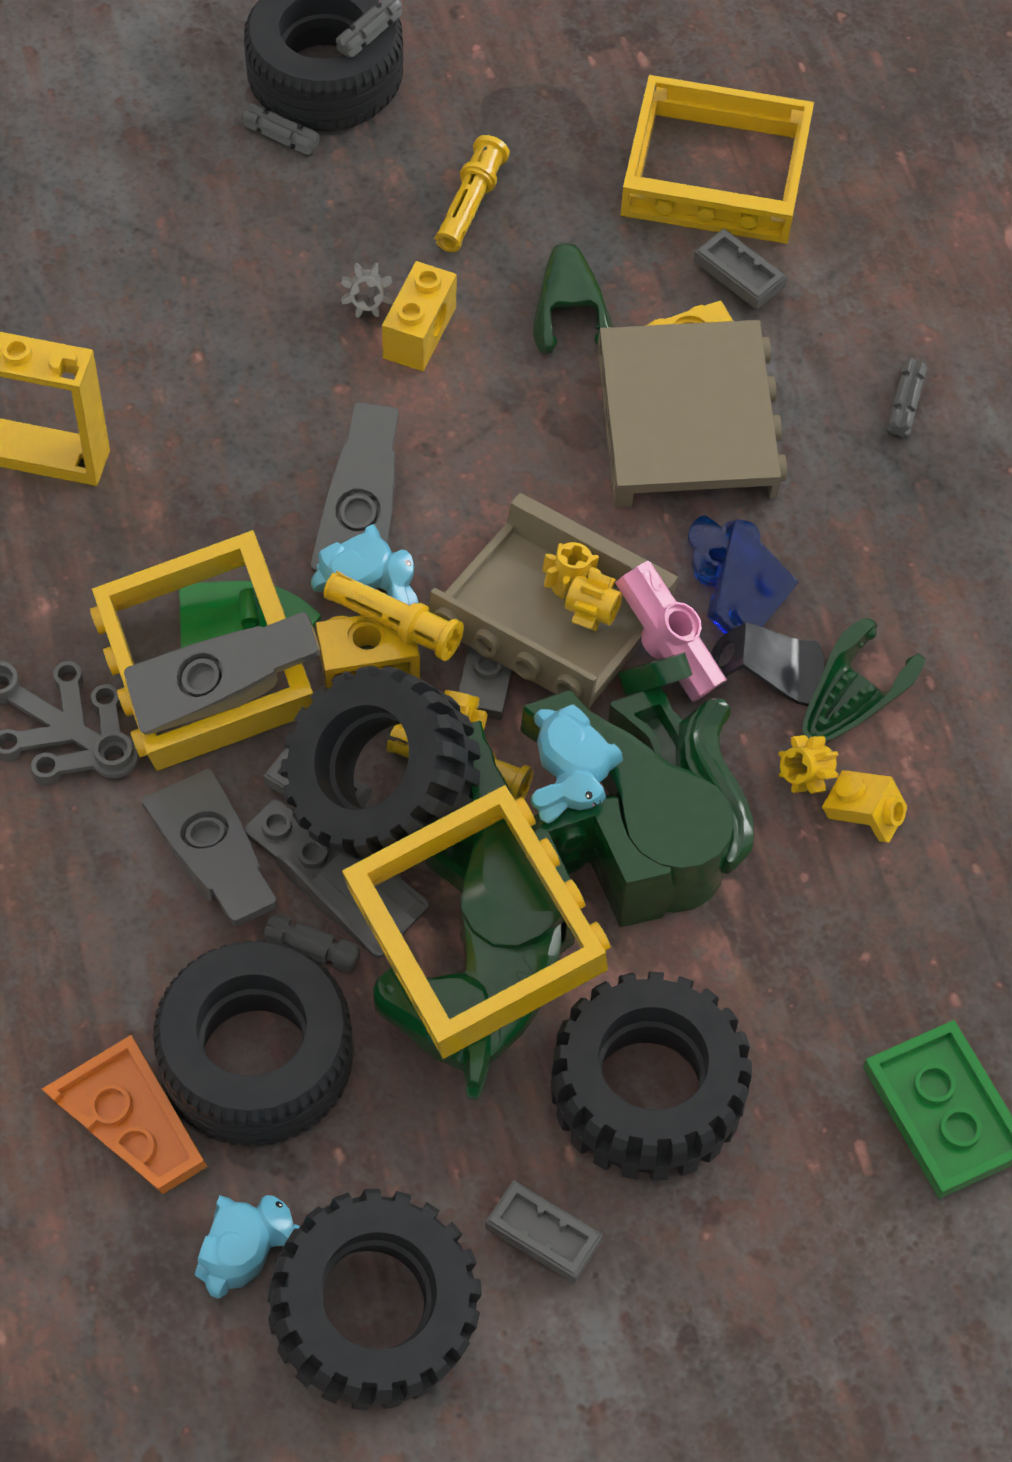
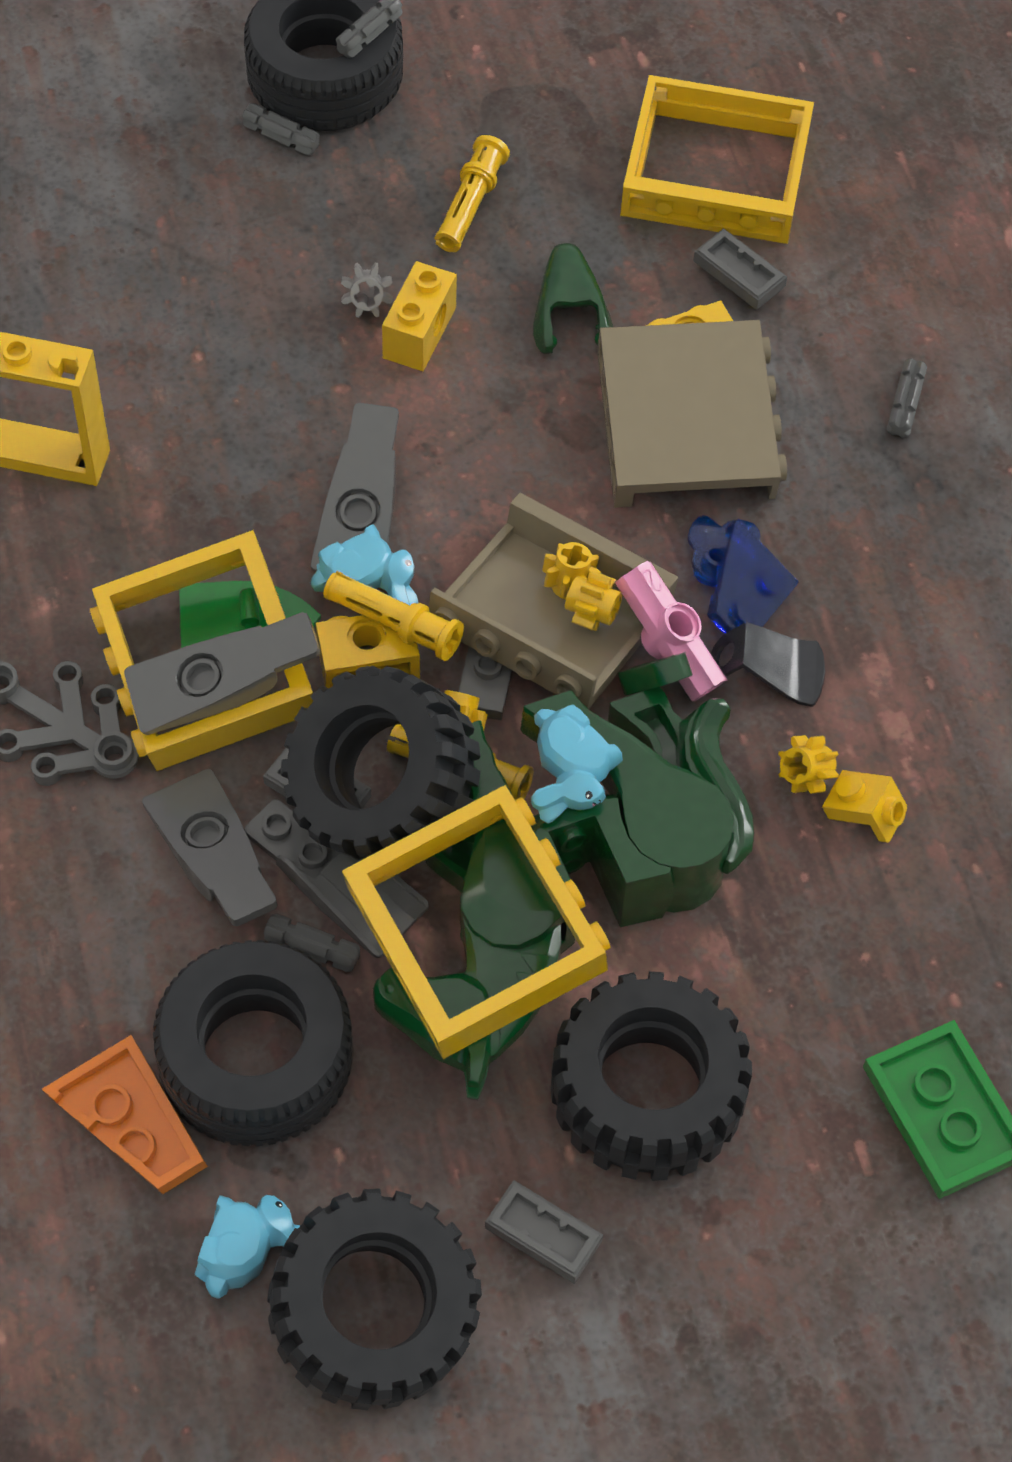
(846, 697): dark green animal -> none

